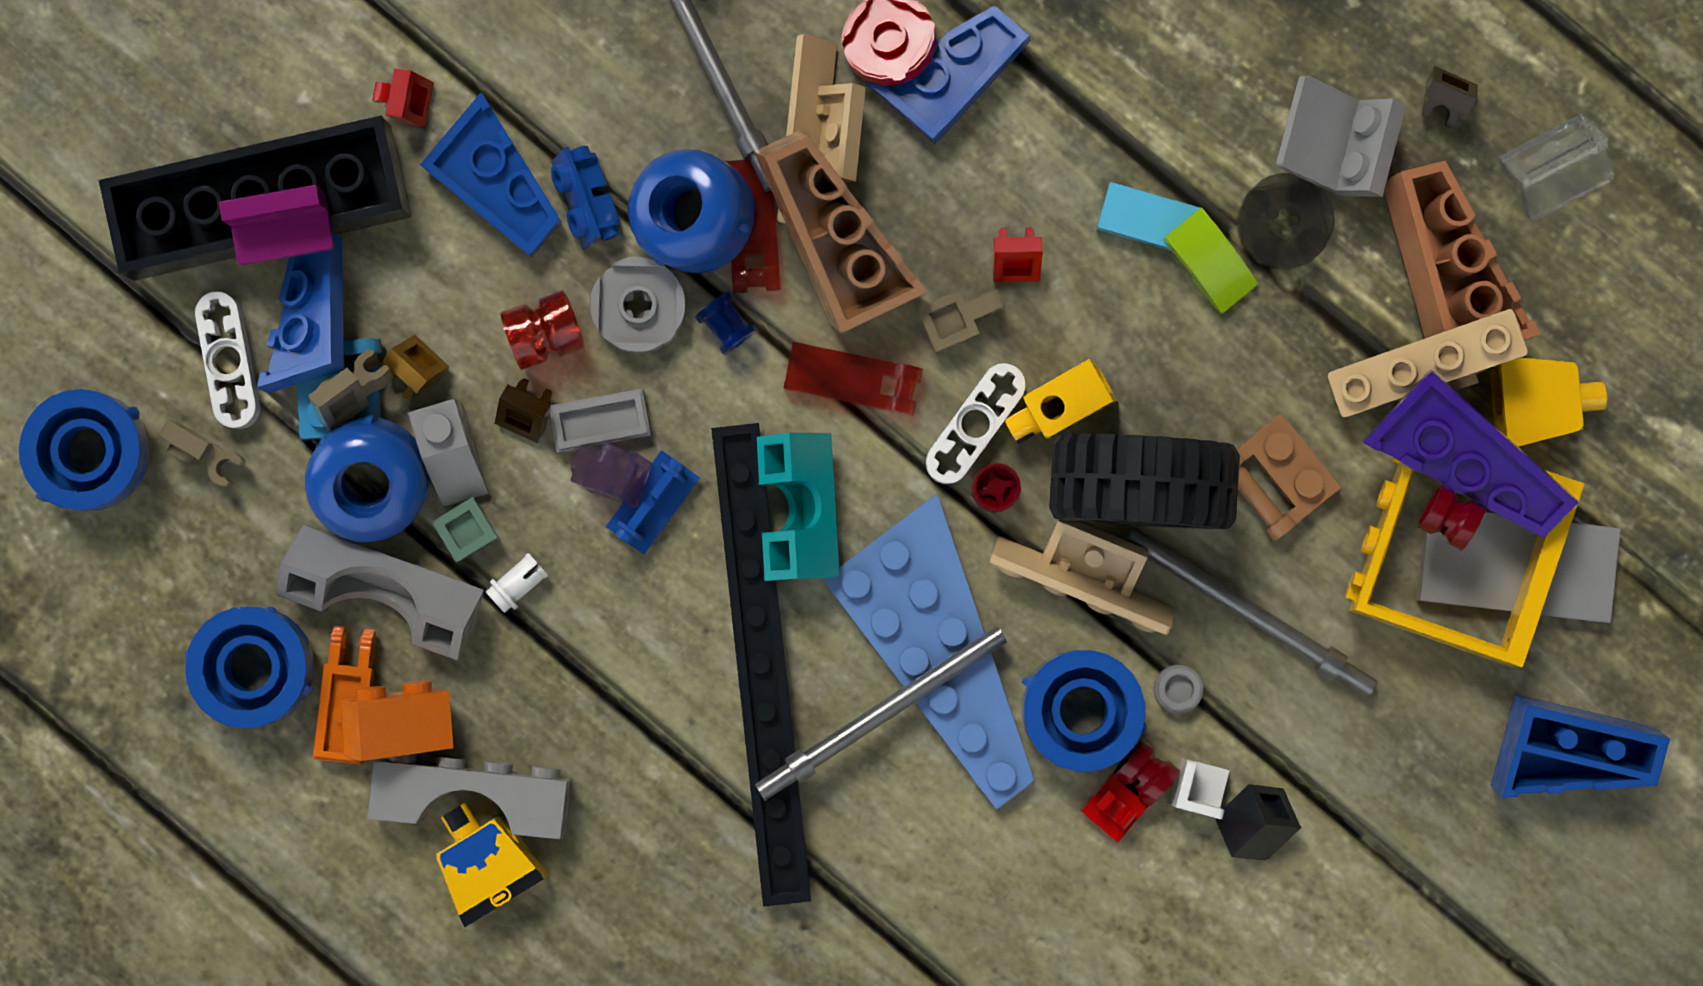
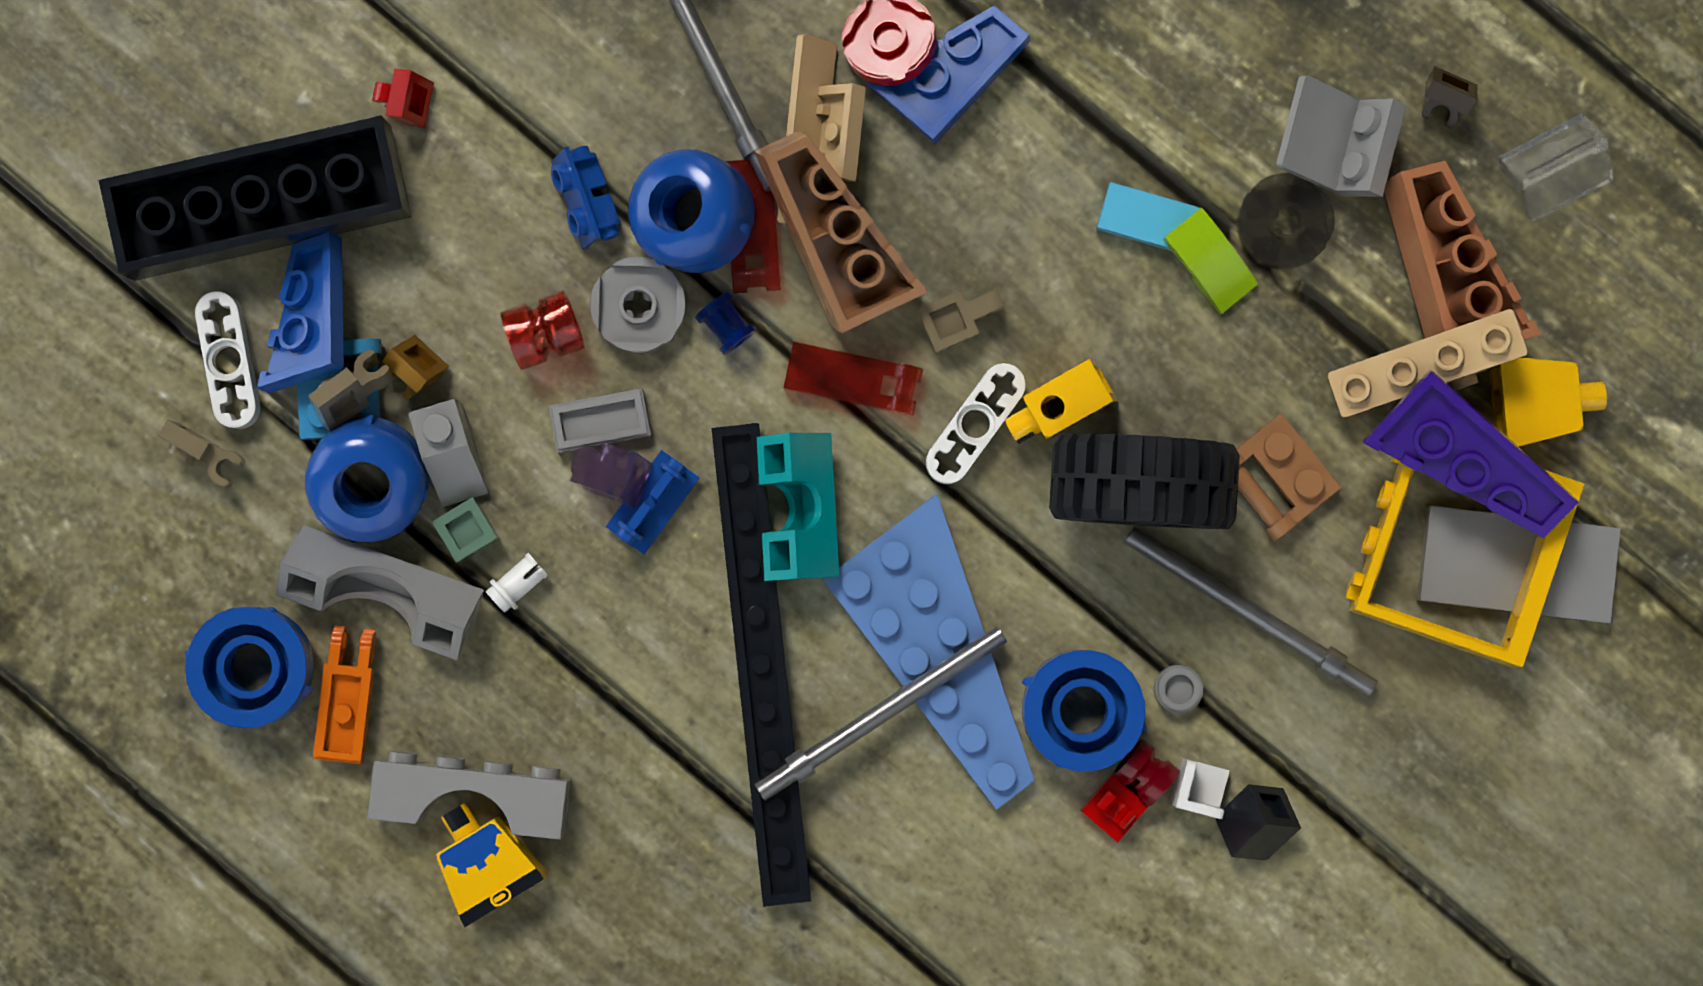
(47, 444): blue piece -> none
(279, 224): magenta panel -> none
(396, 722): orange brick -> none
(492, 178): blue wing -> none
(523, 412): dark brown tile -> none
(1000, 483): dark red wheel -> none
(1017, 257): red tile -> none
(1089, 568): tan bracket -> none
(1452, 518): dark red wheel -> none
(1573, 749): blue wedge -> none

